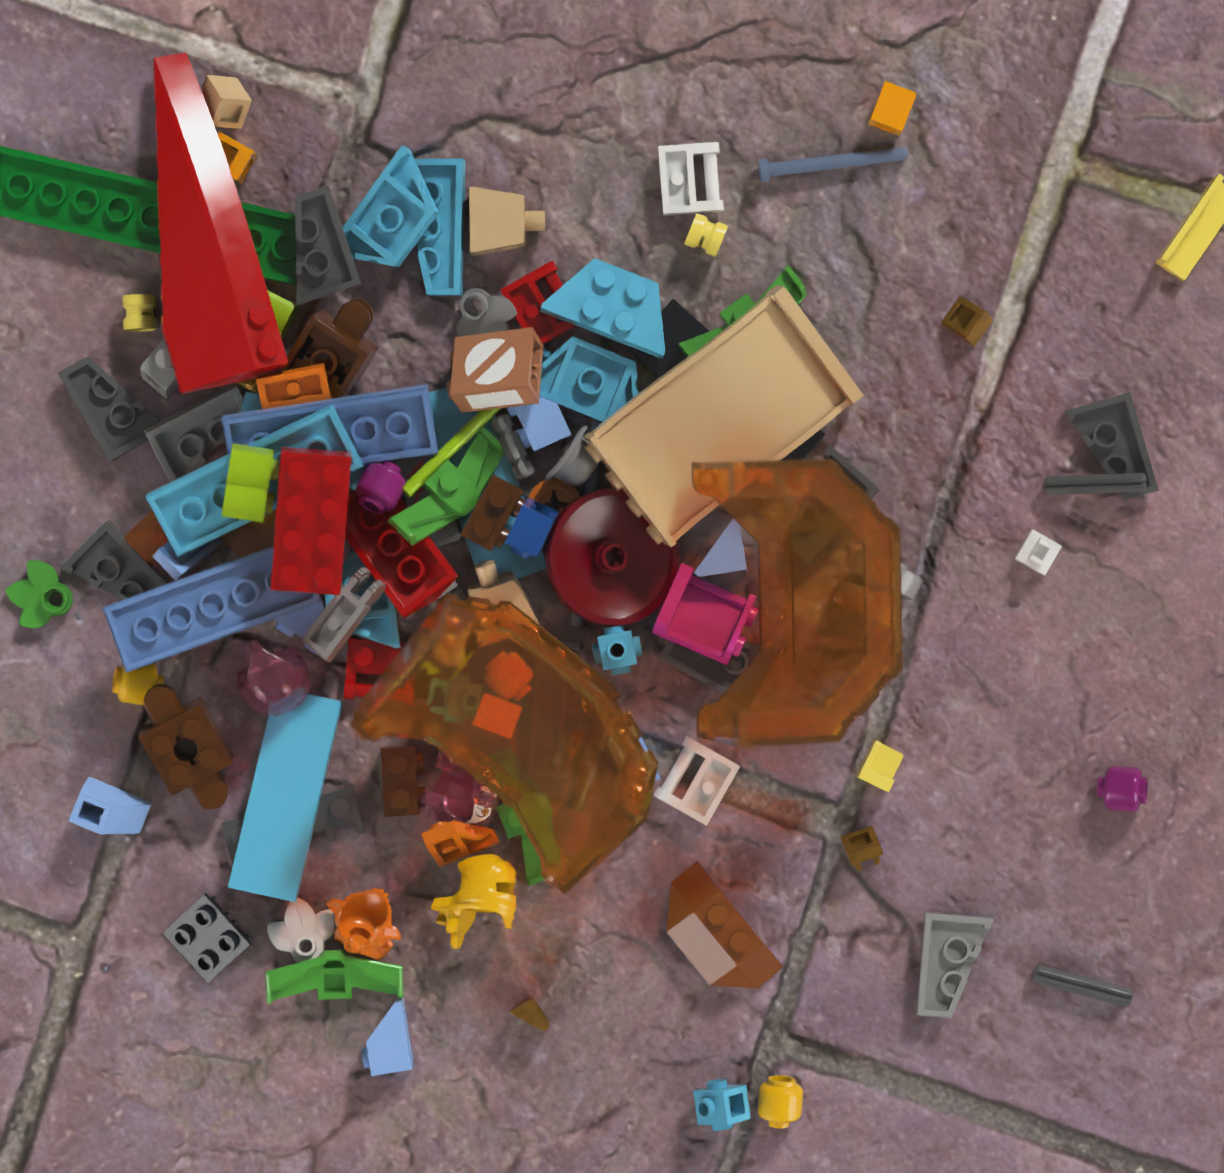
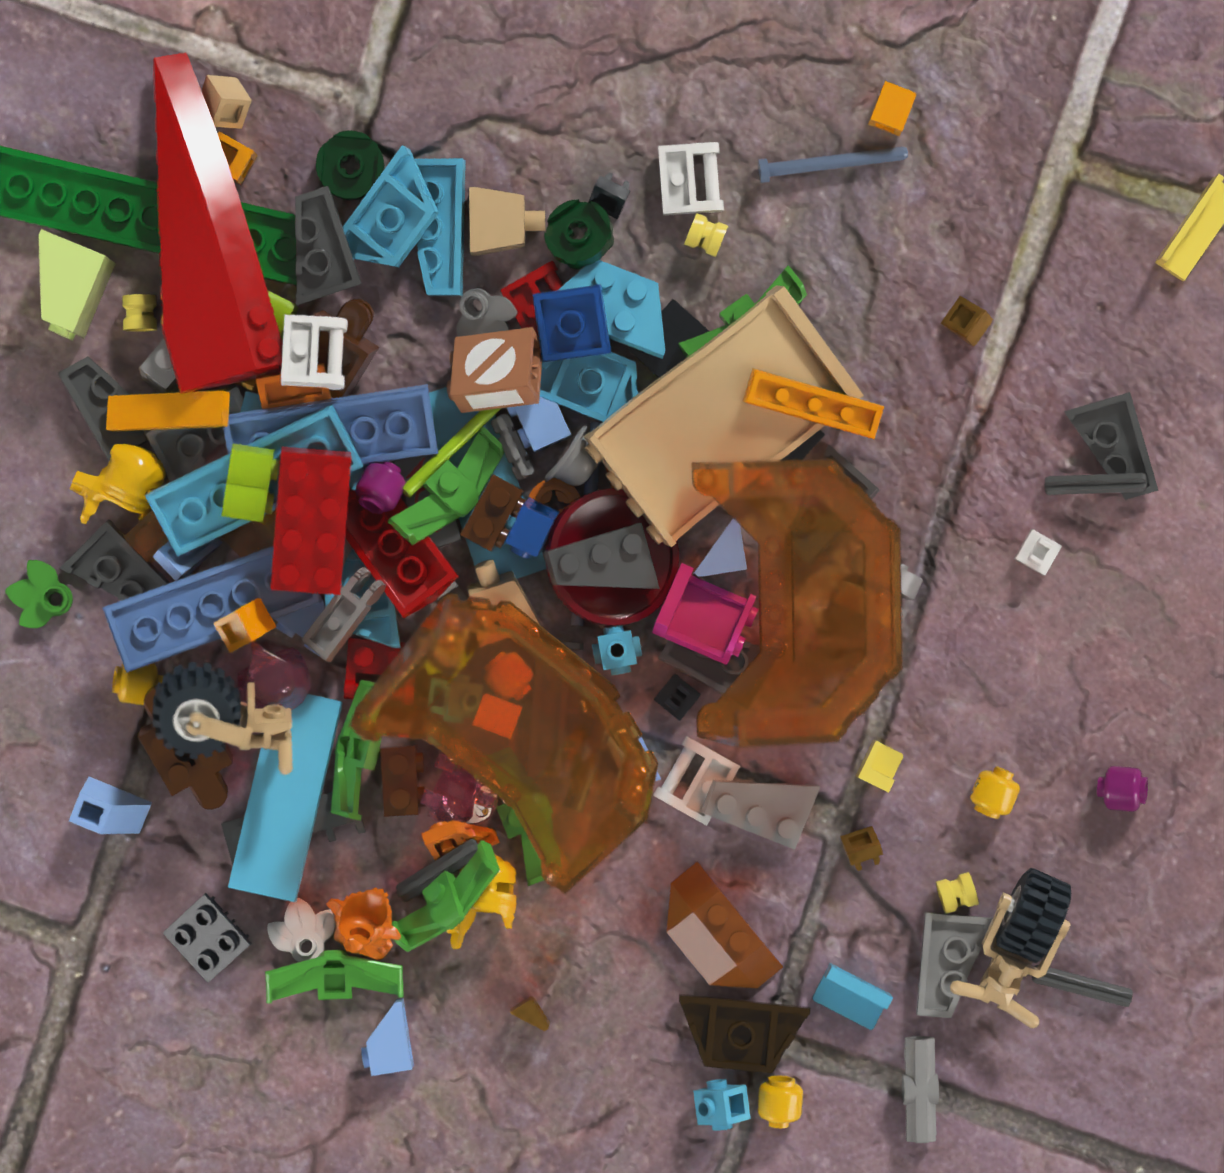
(70, 284): none -> yellowish green slope
(124, 481): none -> yellow piece
(168, 411): none -> light orange tile
(203, 712): none -> piece
(244, 625): none -> light orange panel
(301, 351): none -> white plate
(337, 151): none -> dark green plate
(350, 757): none -> bright green plate
(448, 899): none -> bright green plate
(449, 862): none -> dark grey axle
(571, 323): none -> blue tile
(577, 251): none -> dark green plate
(605, 560): none -> dark grey wing
(610, 195): none -> black tile
(677, 697): none -> black tile
(741, 1032): none -> dark brown wing
(762, 808): none -> light grey wing
(813, 403): none -> light orange tile
(851, 996): none -> medium azure panel
(920, 1089): none -> light grey piece
(957, 893): none -> light yellow wheel
(995, 792): none -> yellow head
(1027, 929): none -> piece

